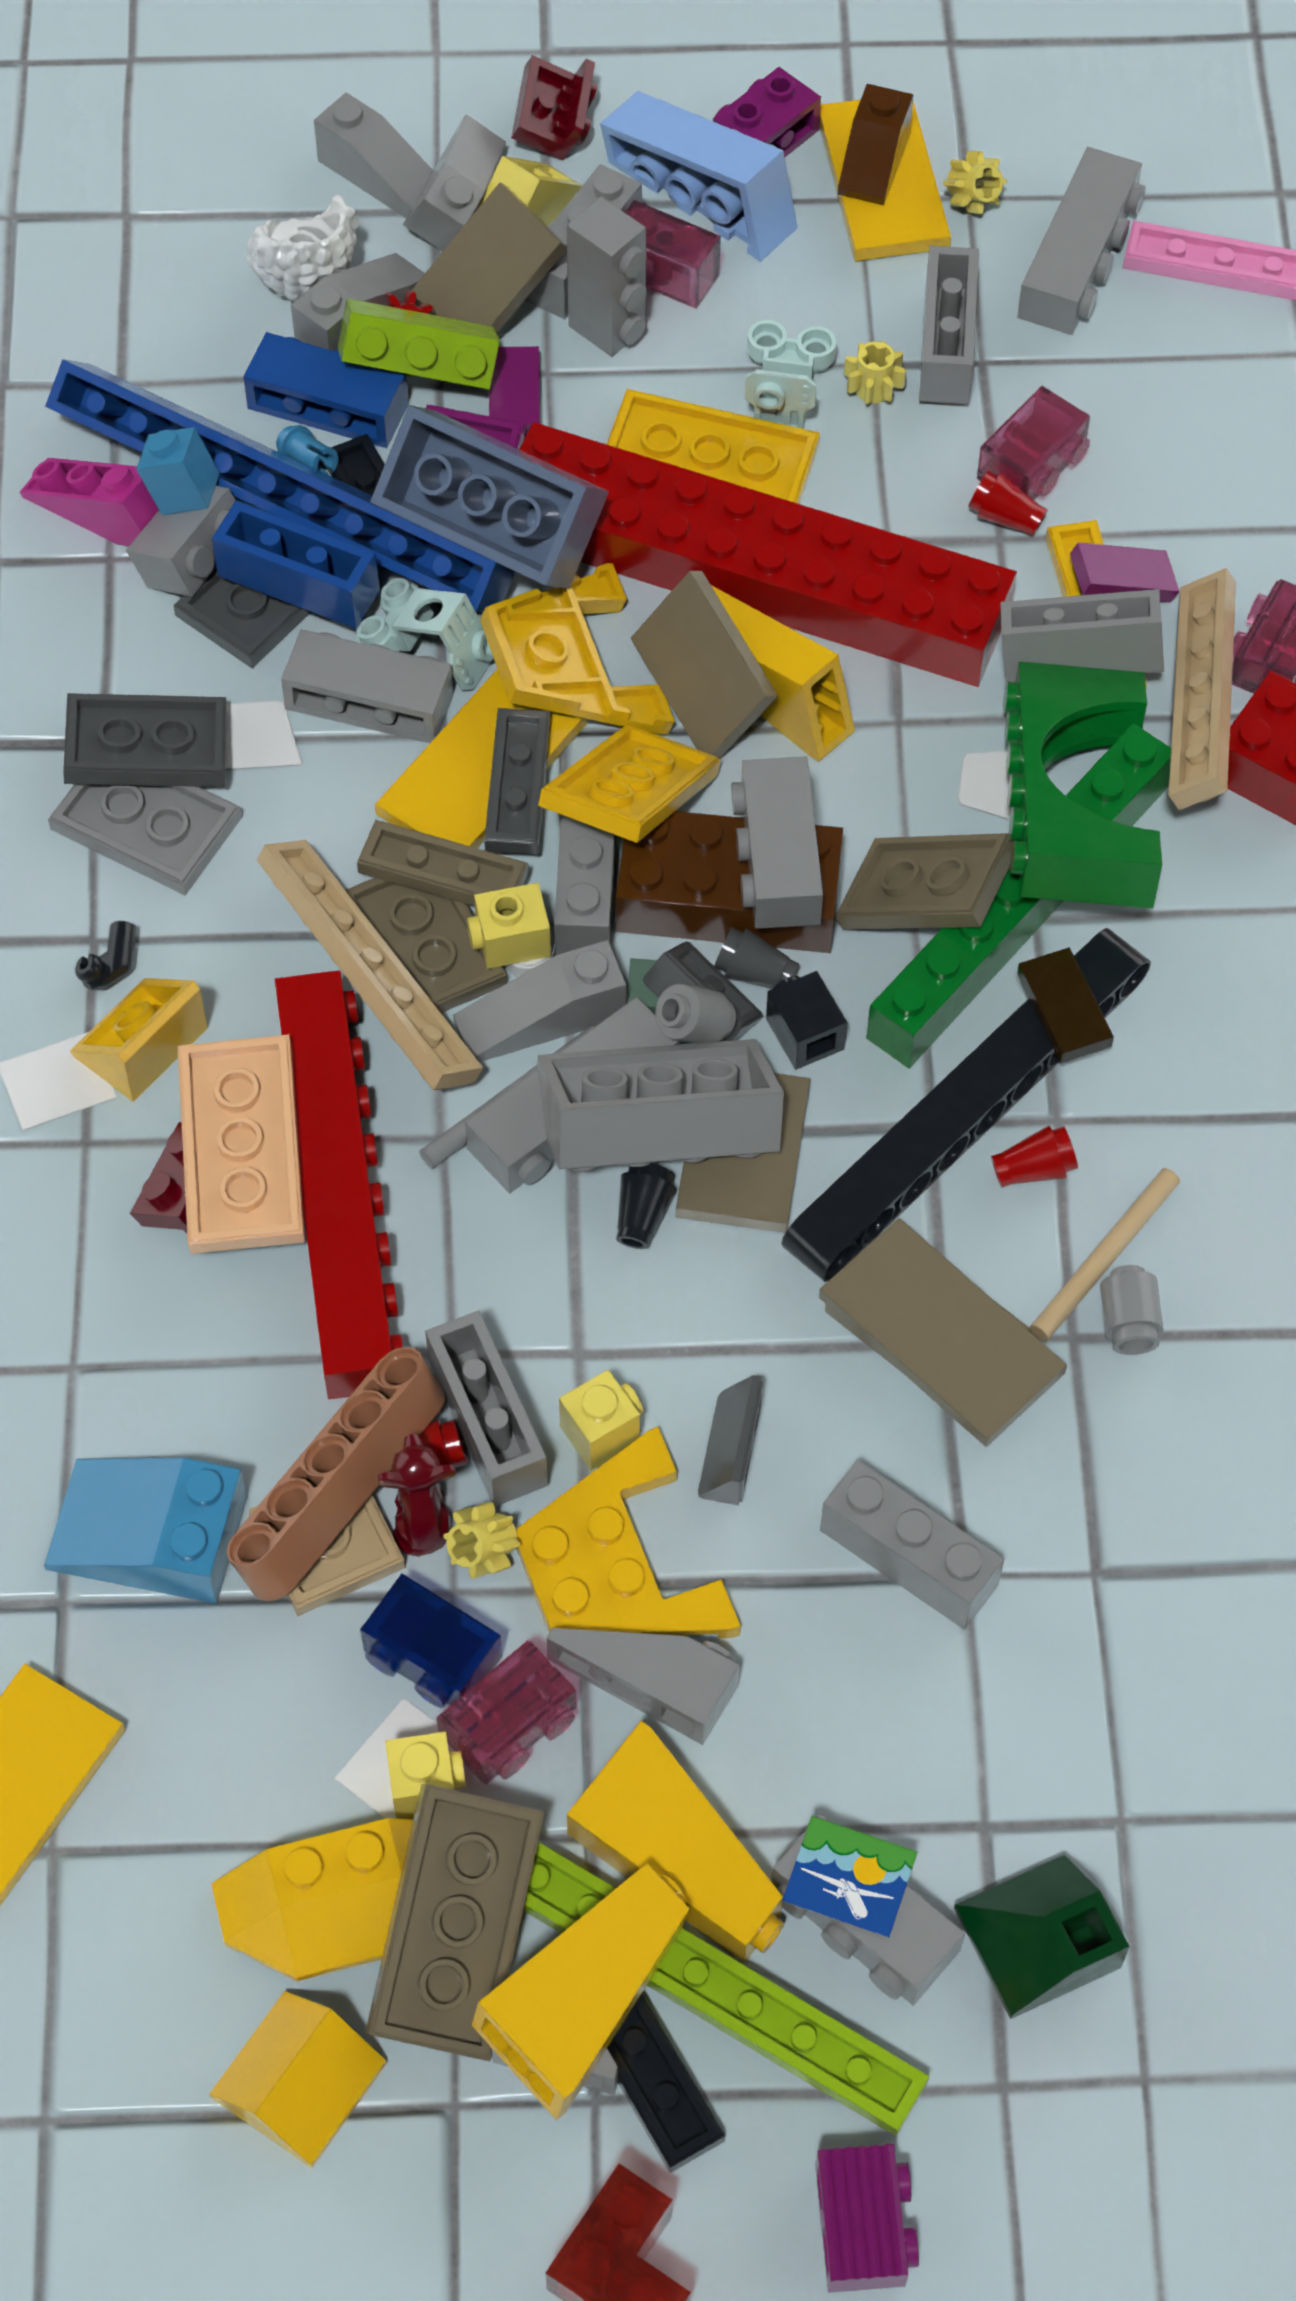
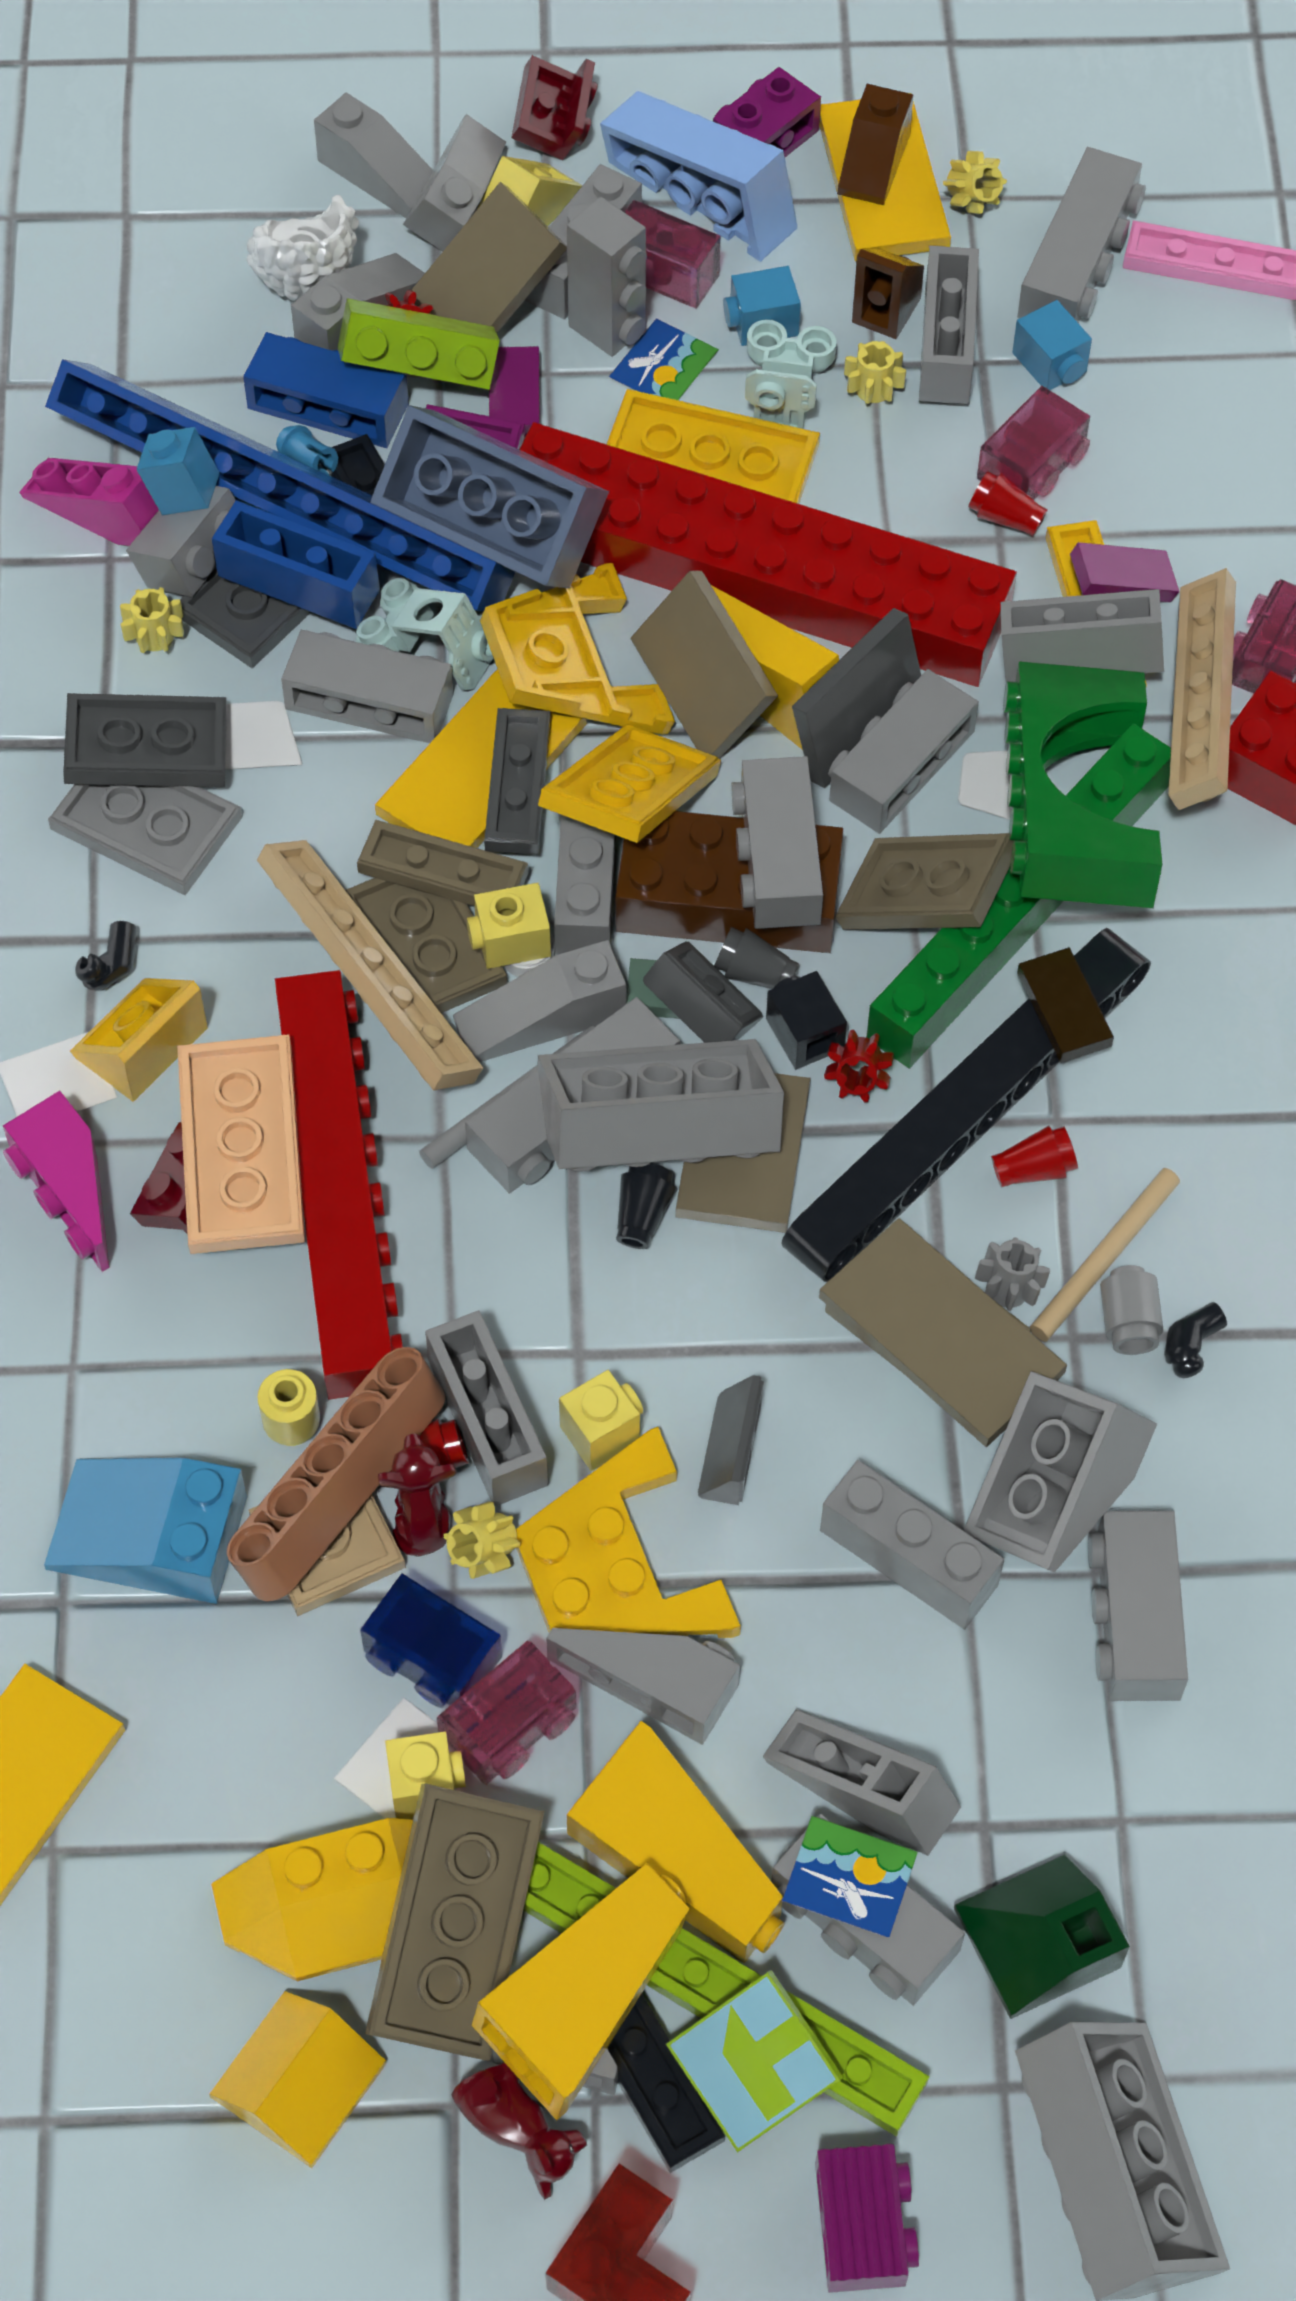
(62, 1161): none -> dark pink slope
(152, 620): none -> light yellow gear
(289, 1407): none -> light yellow brick
(509, 2117): none -> dark red animal
(663, 361): none -> sticker
(694, 1014): light grey brick -> none
(754, 2061): none -> tile
(763, 296): none -> dark azure brick
(854, 692): none -> dark grey tile
(865, 1079): none -> red gear
(866, 1780): none -> light grey slope
(885, 291): none -> reddish brown slope
(902, 750): none -> light grey brick
(1012, 1273): none -> light grey gear
(1052, 345): none -> dark azure brick
(1057, 1471): none -> light grey slope
(1120, 2159): none -> light grey slope
(1139, 1606): none -> light grey brick
(1186, 1338): none -> black arm

